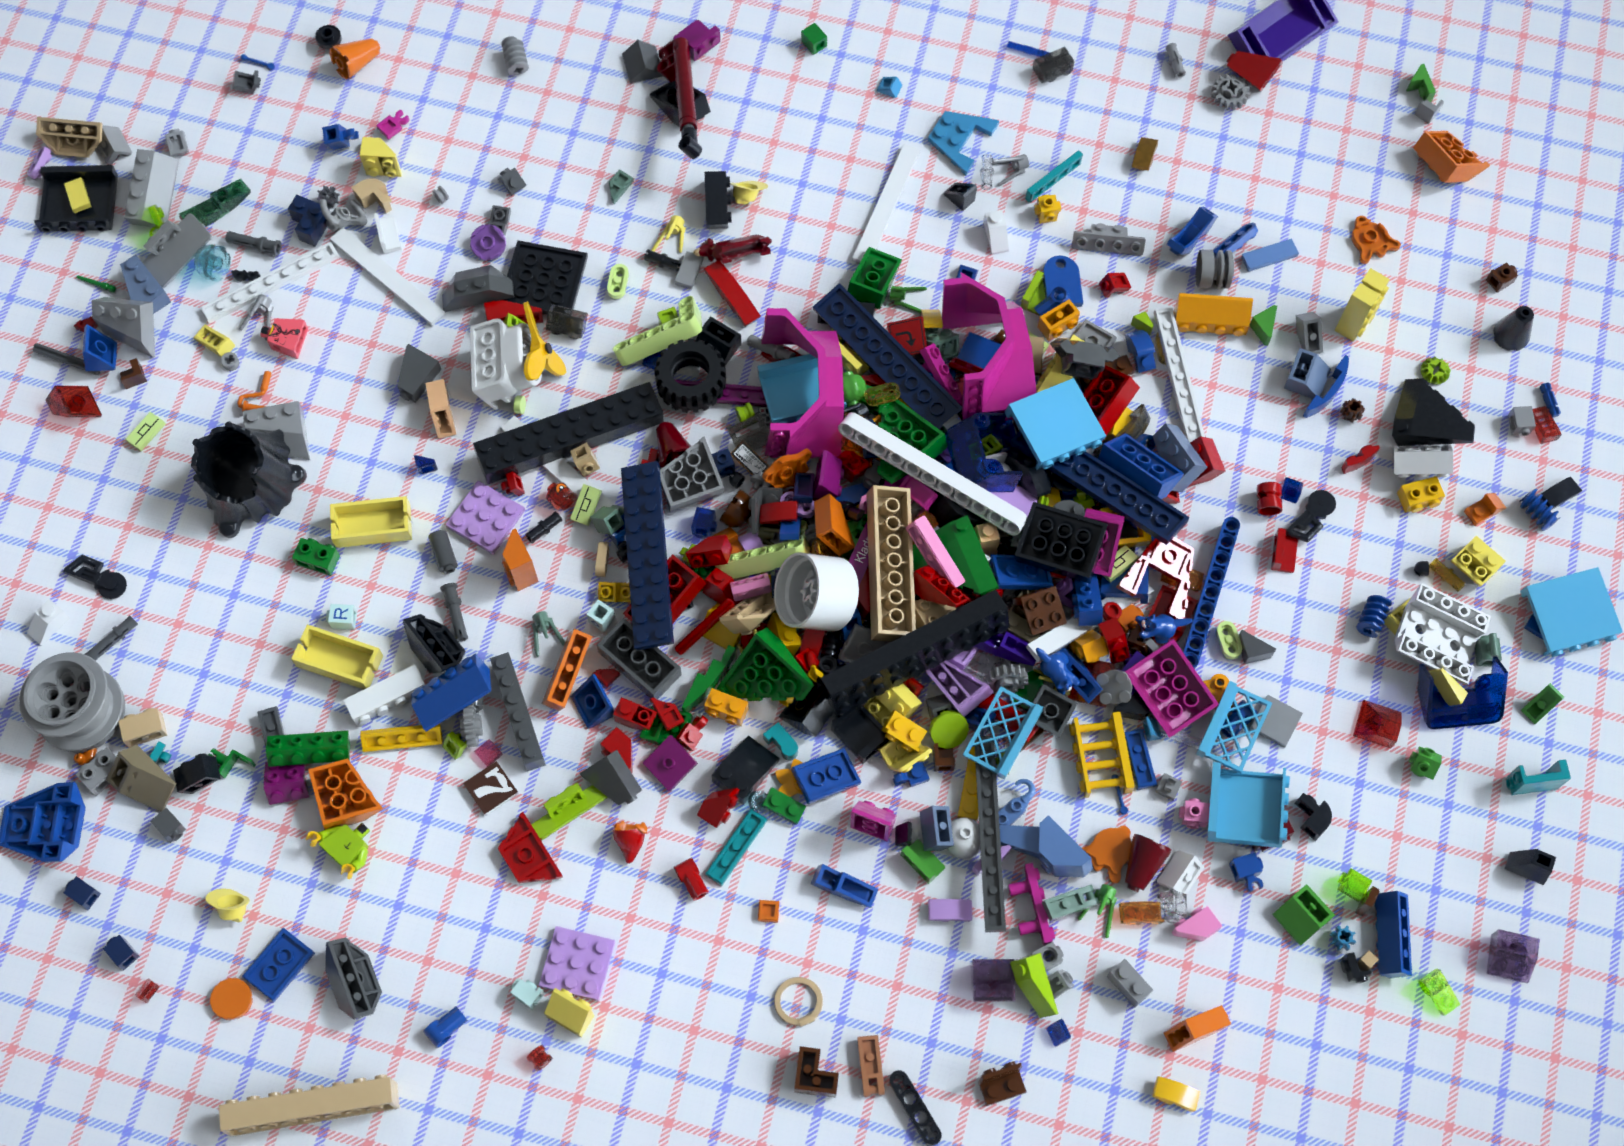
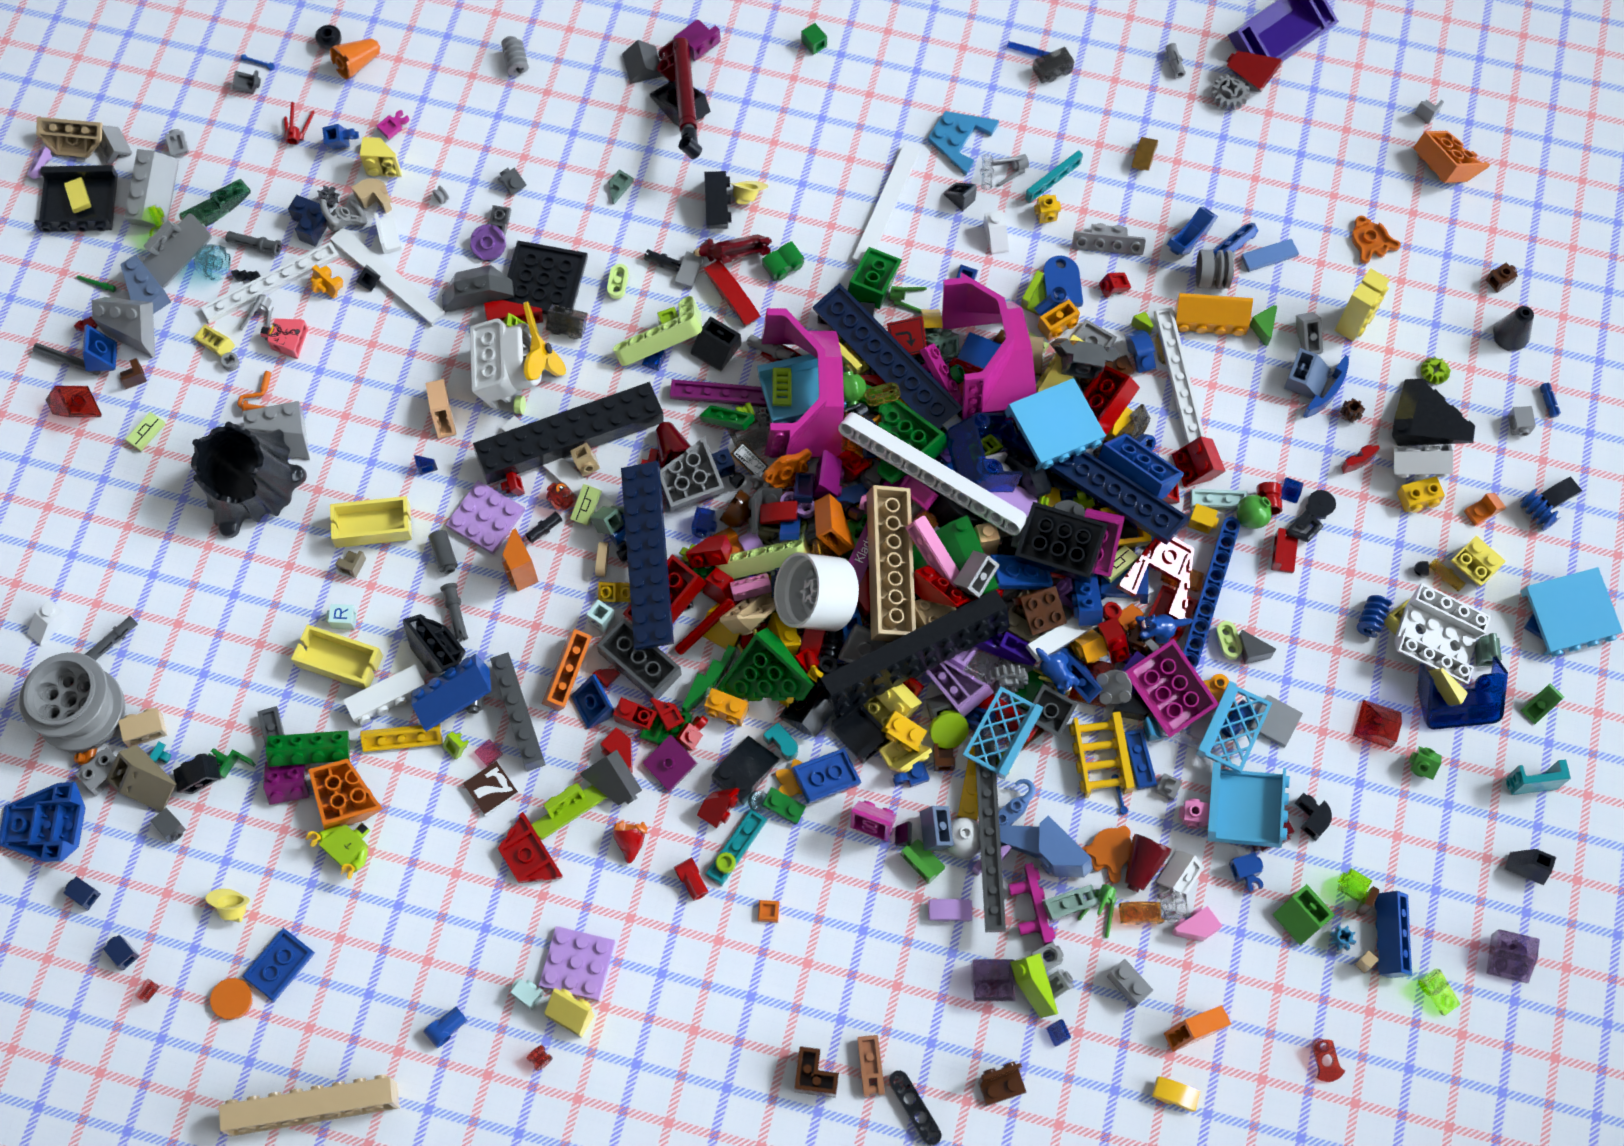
(108, 583): black piece -> none
(292, 134): none -> red plant
(316, 556): green brick -> none
(322, 281): none -> light orange hips
(351, 564): none -> dark tan panel
(352, 978): dark grey wedge -> none
(368, 278): none -> black slope
(415, 372): dark grey slope -> none
(471, 725): light grey gear -> none
(542, 623): sand green plant -> none
(674, 226): light yellow plant -> none
(690, 354): black tyre -> none
(725, 863): none -> lime tile
(727, 418): none -> green plate
(781, 375): none -> lime slope
(783, 261): none -> green brick
(806, 1019): tan piece -> none
(844, 886): blue slope -> none
(890, 86): dark azure slope -> none
(957, 373): none -> green tile
(976, 574): none -> light grey brick
(1178, 451): sand blue wedge -> none
(1203, 519): none -> yellow brick
(1216, 498): none -> light aqua tile
(1254, 511): none -> bright green plant
(1333, 1071): none -> clear red piece
(1350, 967): black bracket -> none
(1423, 82): bright green slope -> none
(1544, 437): clear red slope -> none

